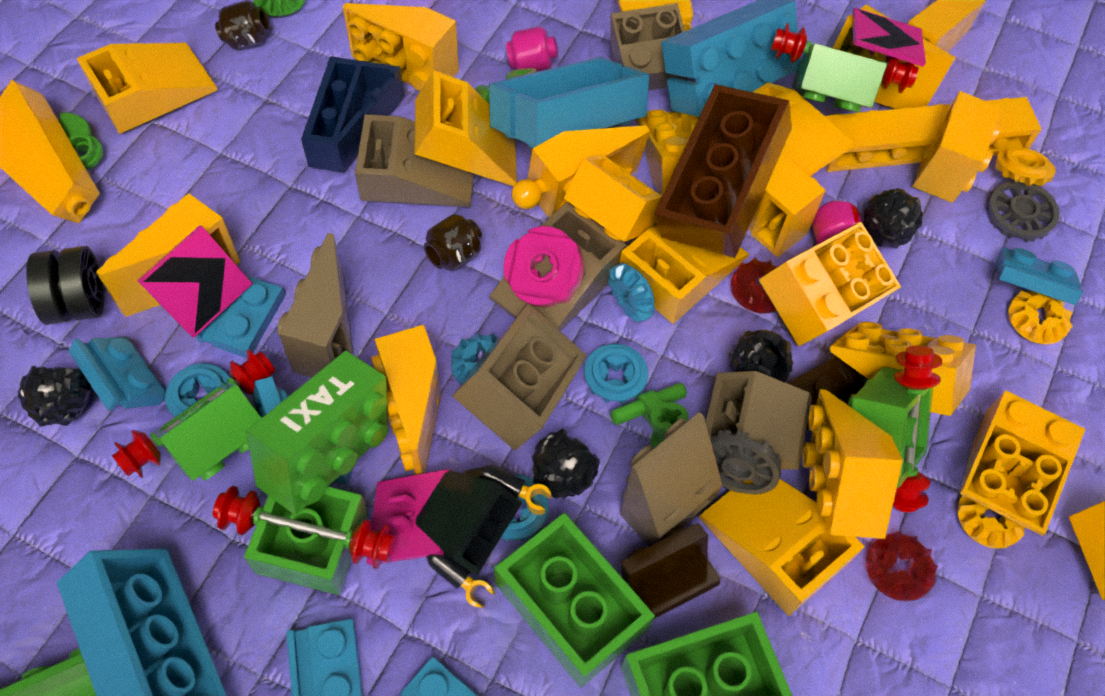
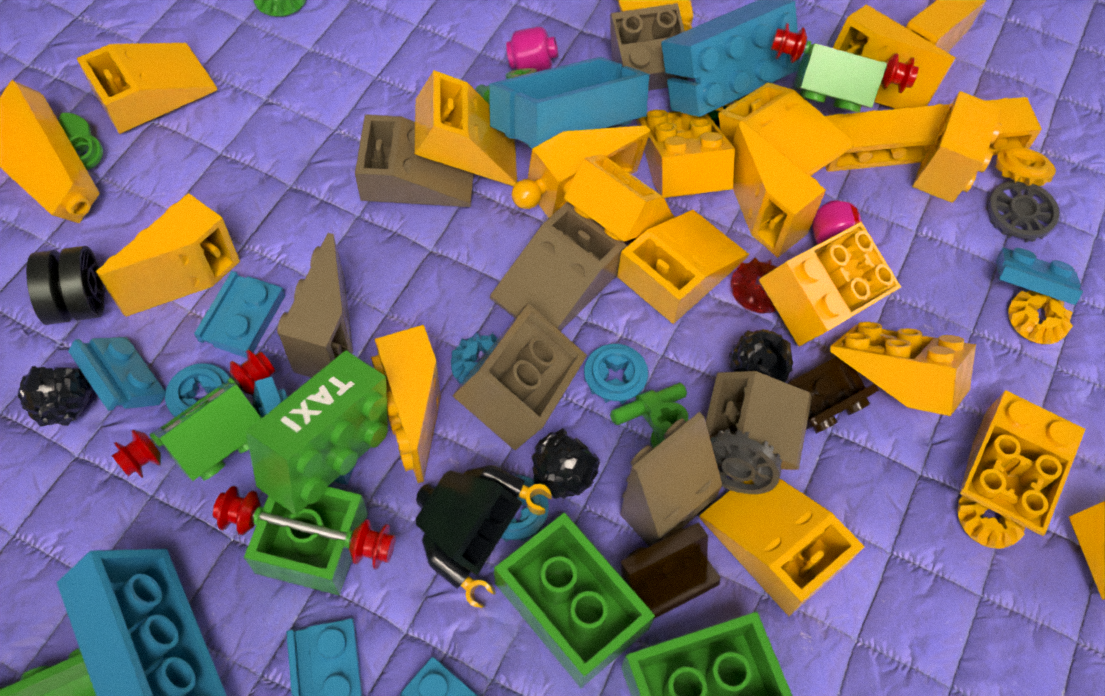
(195, 281): dark pink piece -> none
(242, 25): dark brown head -> none
(338, 113): dark blue wedge -> none
(398, 505): dark pink piece -> none
(403, 37): yellow slope -> none
(453, 242): dark brown head -> none
(530, 249): dark pink plate -> none
(632, 292): dark azure gear -> none
(724, 170): reddish brown brick -> none
(851, 469): yellow slope -> none
(888, 37): dark pink piece -> none
(892, 217): black piece -> none
(900, 584): clear red gear -> none
(902, 407): brick -> none

